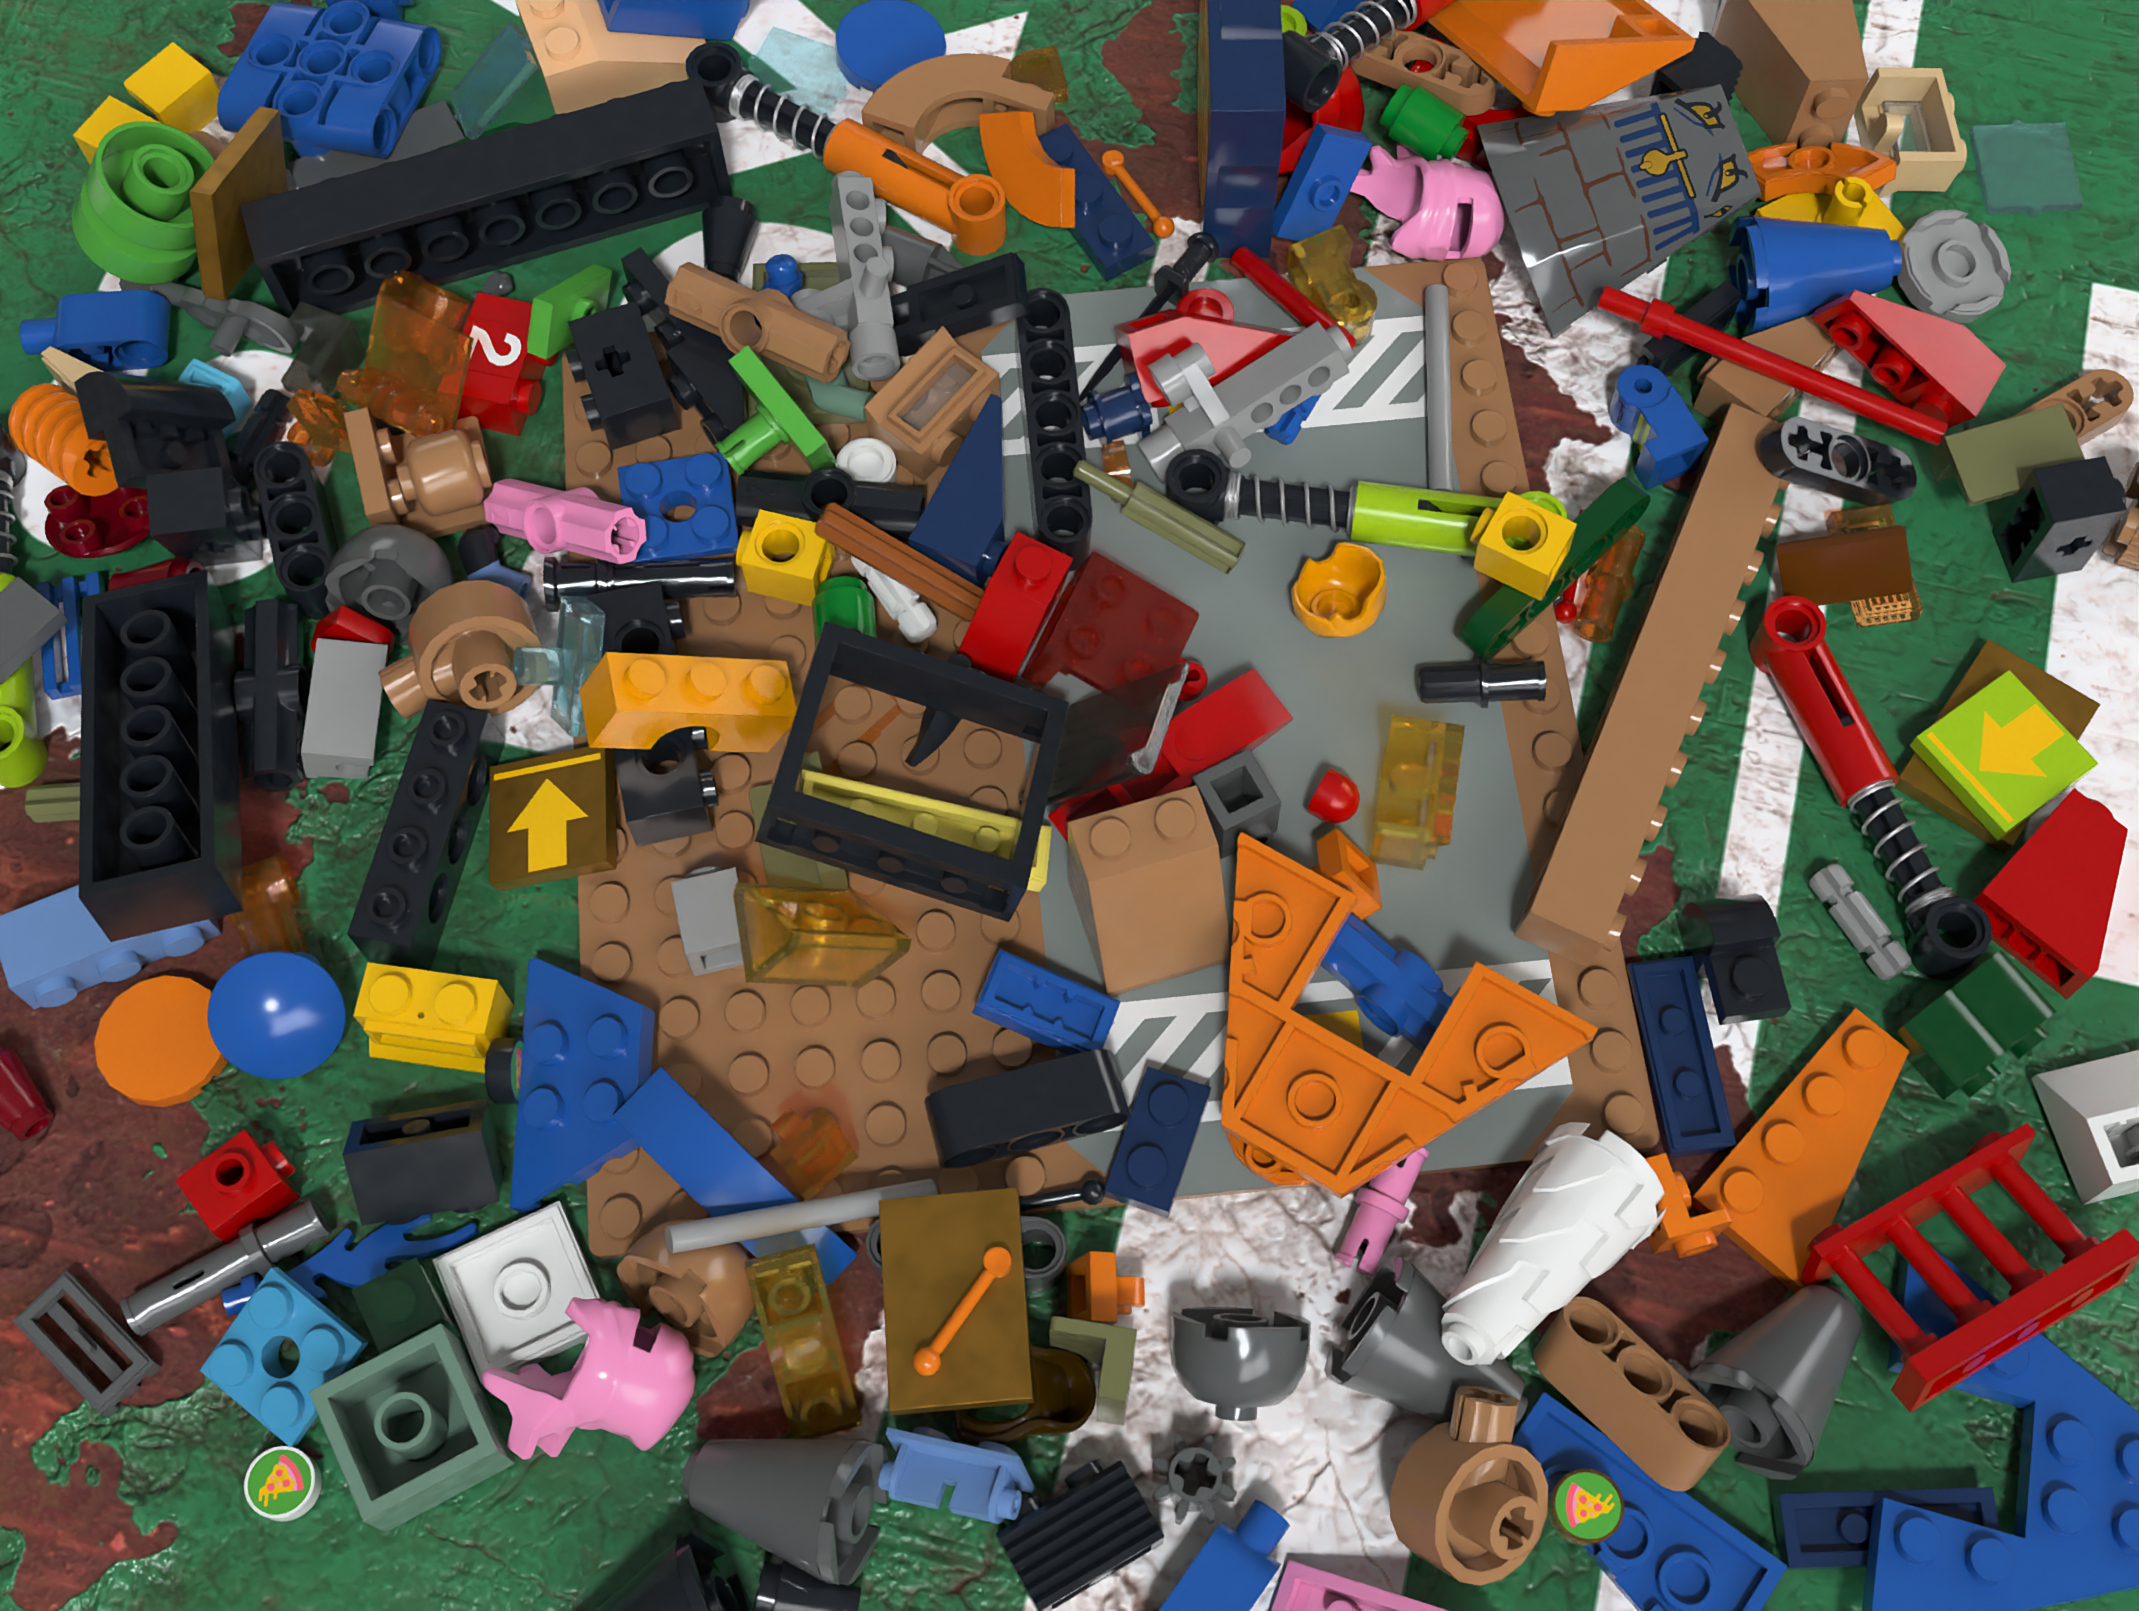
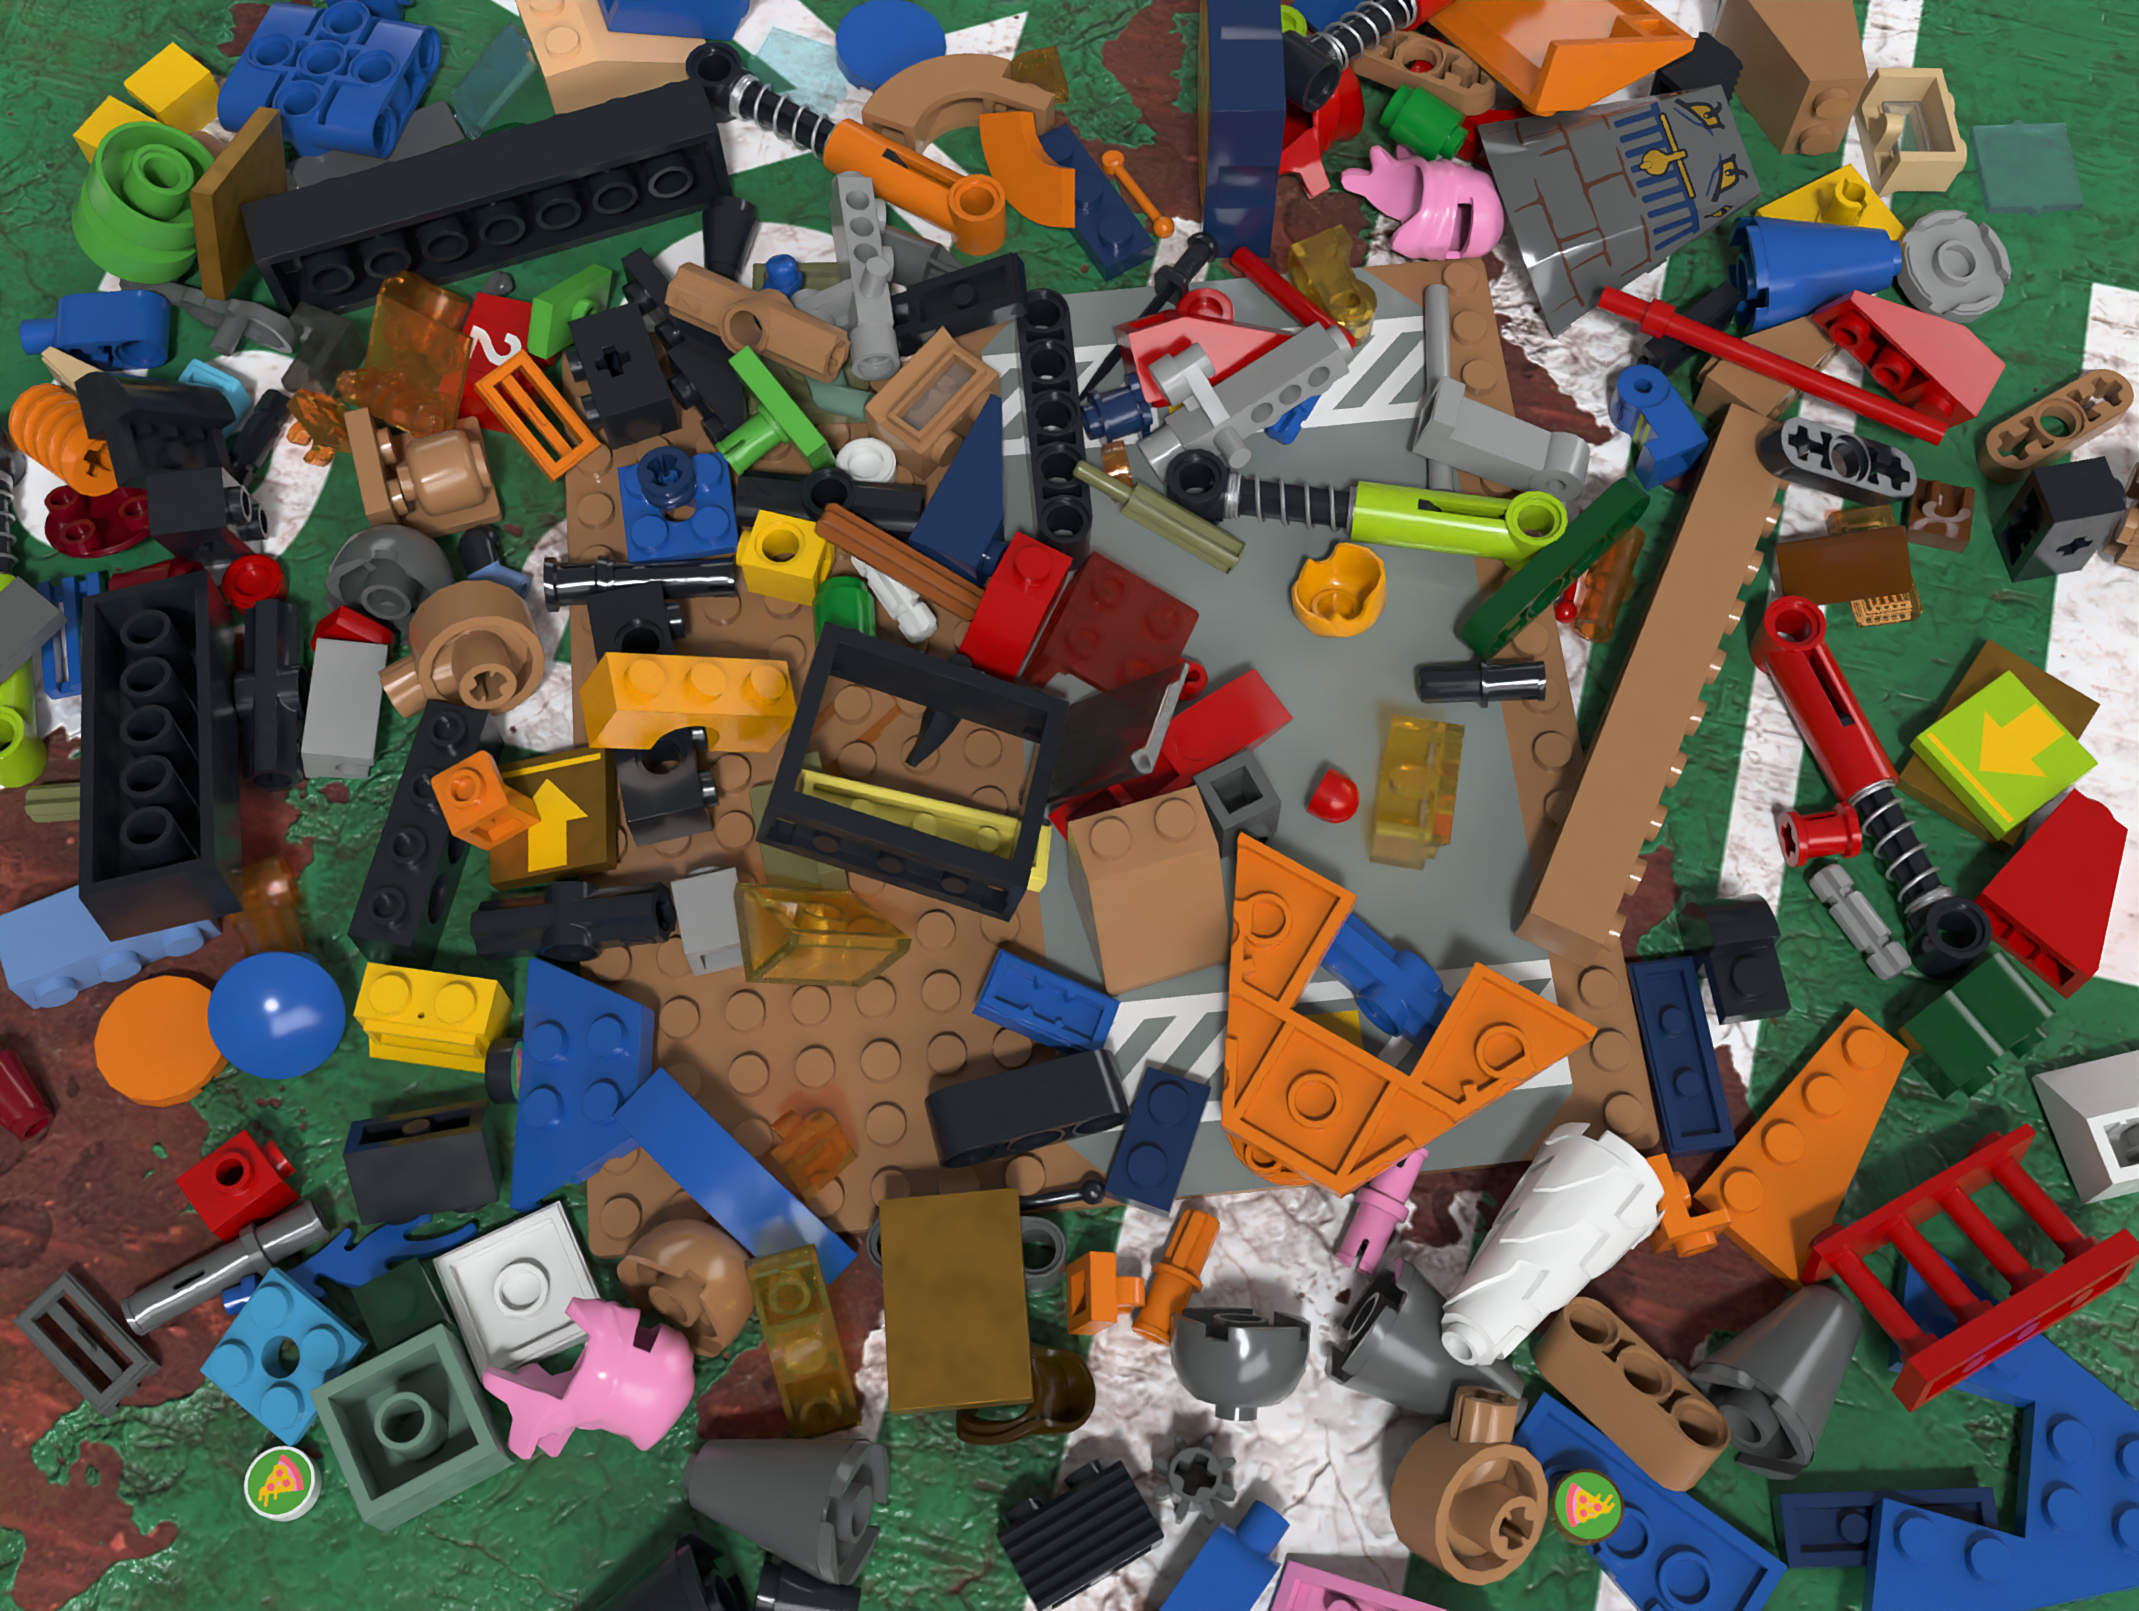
(252, 580): none -> red tile
(288, 509): black beam -> none
(480, 804): none -> orange bracket
(565, 520): bright pink piece -> none
(567, 664): clear light blue tile -> none
(569, 457): none -> orange tile
(573, 921): none -> black piece
(660, 461): none -> dark blue bush
(788, 1217): light grey bar -> none
(983, 1476): medium blue hinge -> none
(996, 1264): orange hinge -> none
(1104, 1346): olive panel -> none
(1177, 1275): none -> orange axle
(1320, 182): blue plate -> none
(1351, 869): orange tile -> none
(1499, 445): none -> light grey leg
(1529, 569): yellow brick -> none
(1816, 169): orange tile -> none
(1819, 834): none -> red bush
(1939, 515): none -> reddish brown tile
(2000, 455): olive panel -> none

